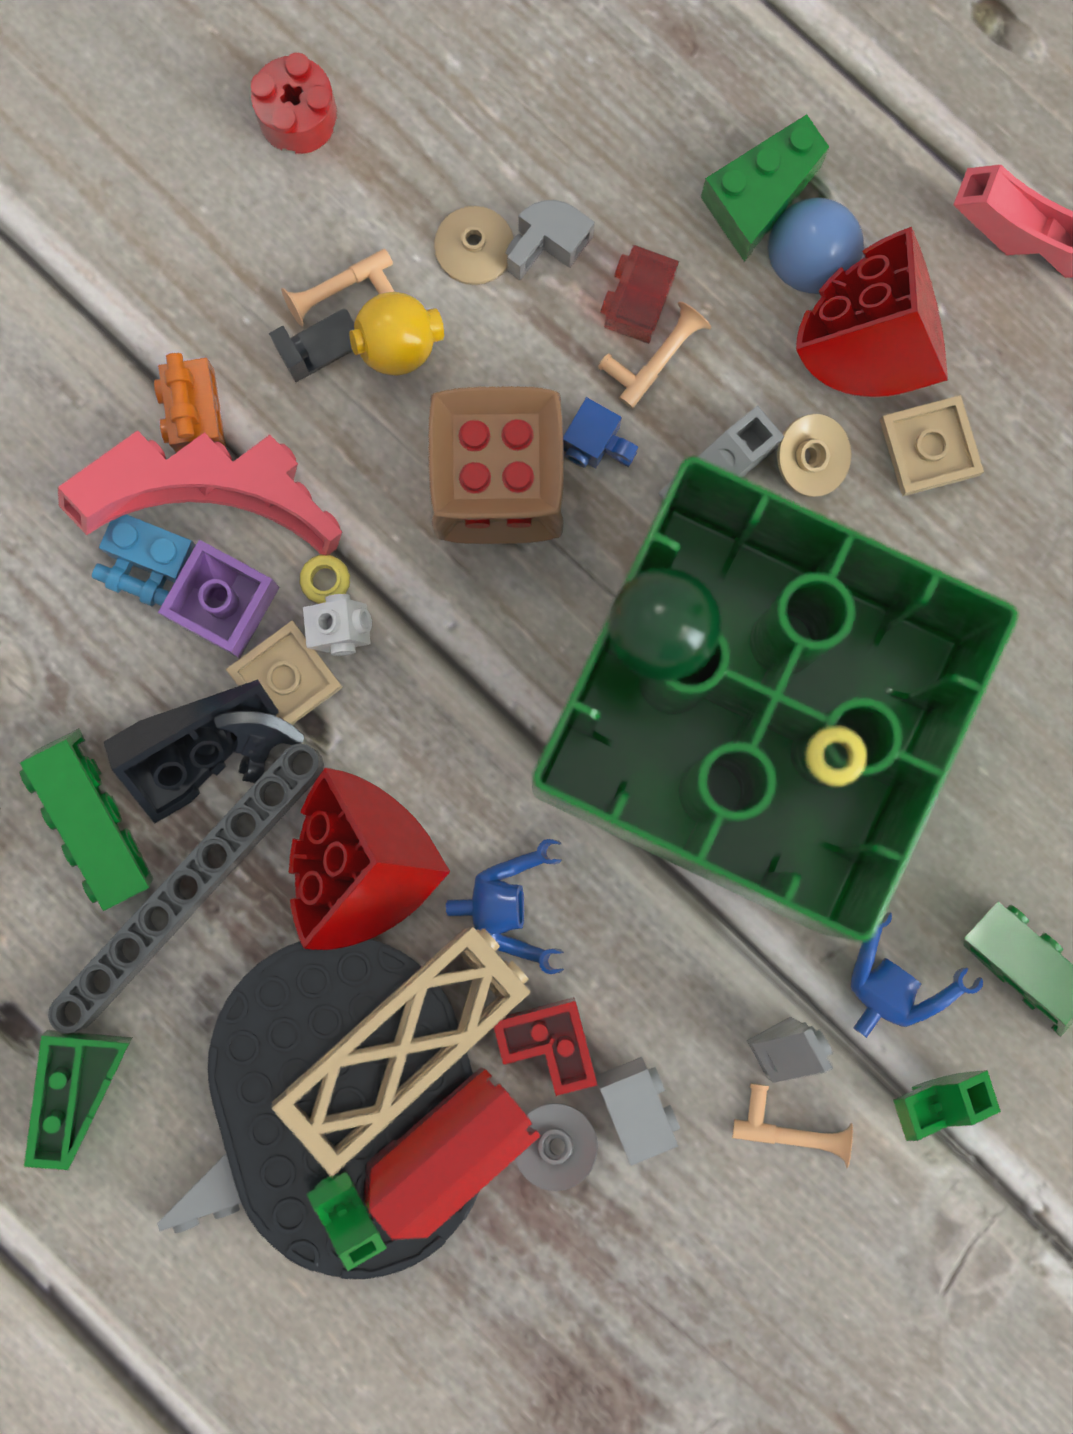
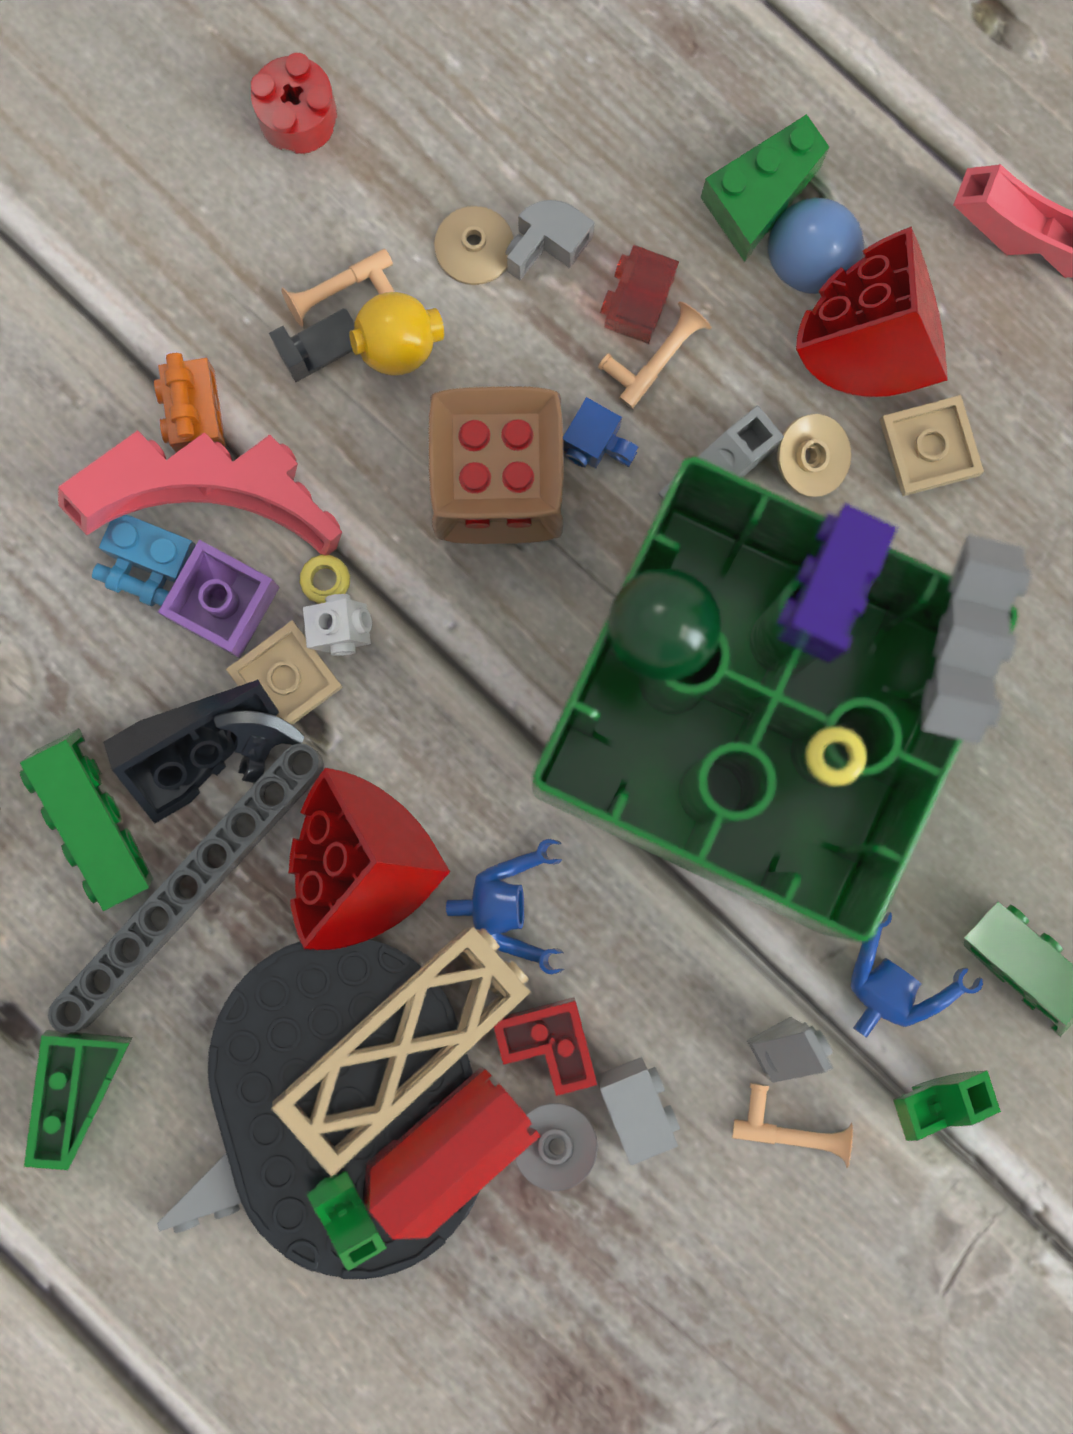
(835, 583): none -> dark purple wedge
(974, 639): none -> light grey brick

